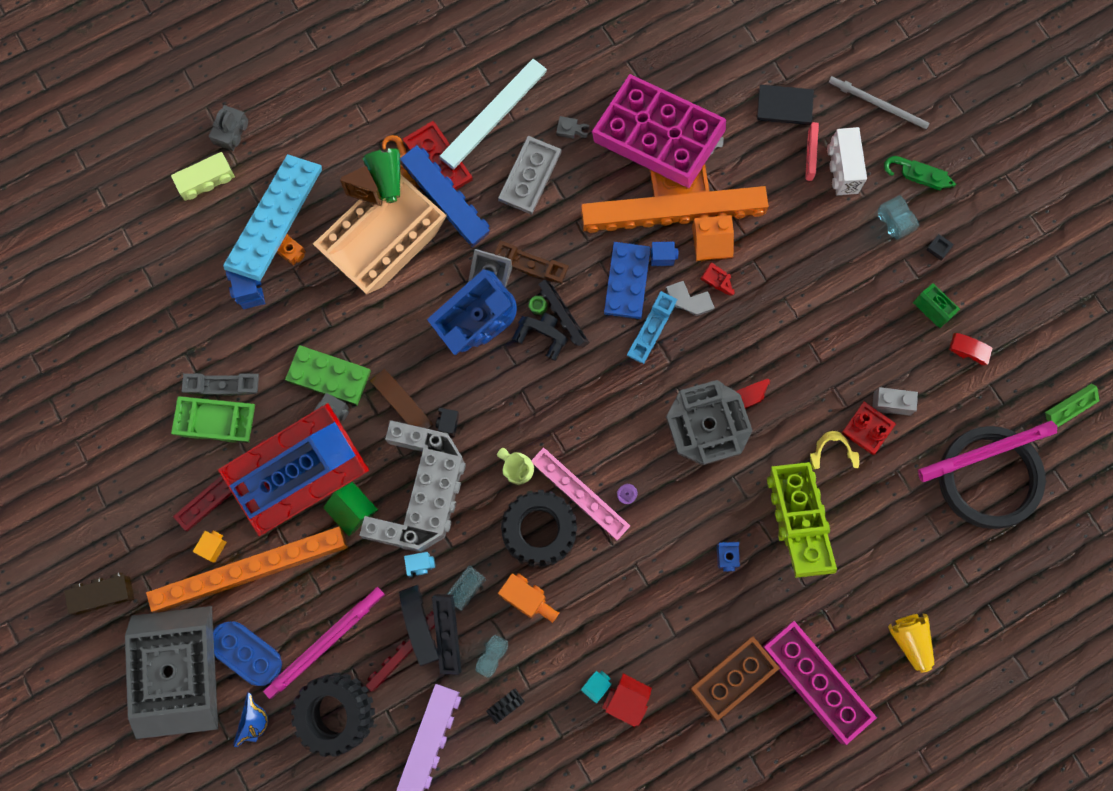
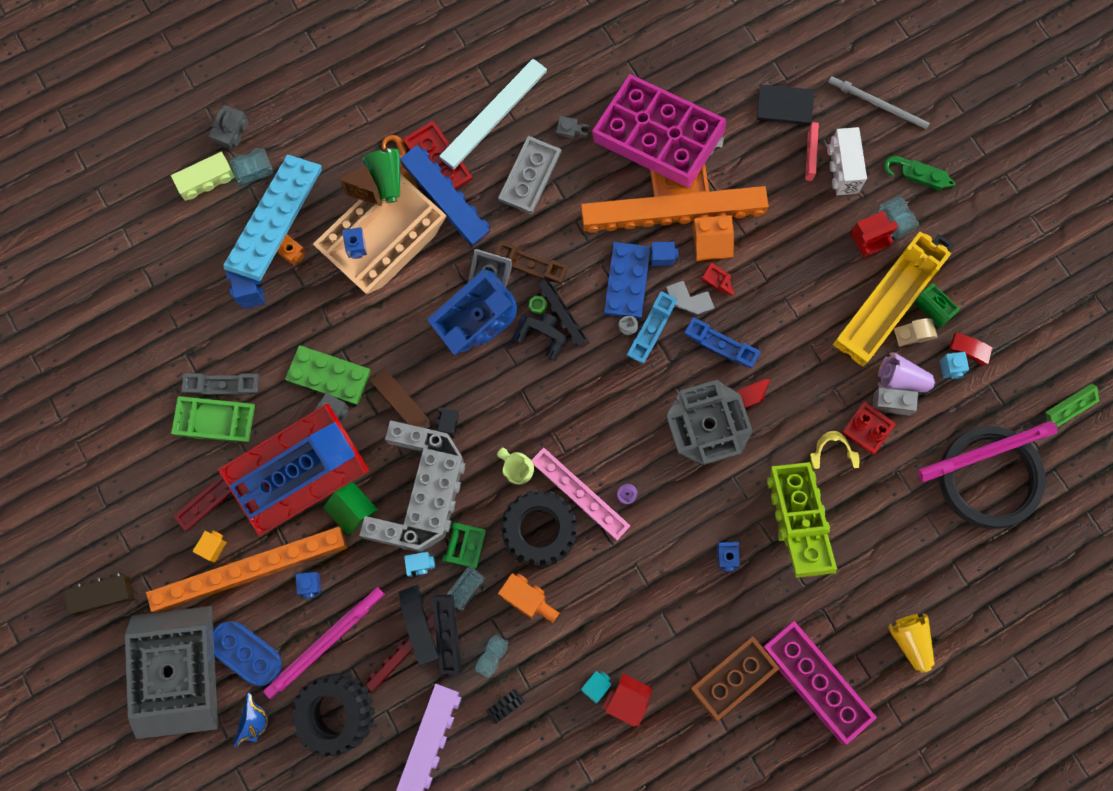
(251, 166): none -> clear light blue brick
(308, 584): none -> blue brick
(354, 243): none -> blue brick
(470, 548): none -> green plate
(628, 325): none -> light grey tile
(721, 344): none -> blue slope
(873, 233): none -> red plate
(891, 298): none -> yellow brick
(904, 375): none -> lavender cone
(917, 331): none -> tan brick
(954, 365): none -> medium azure brick

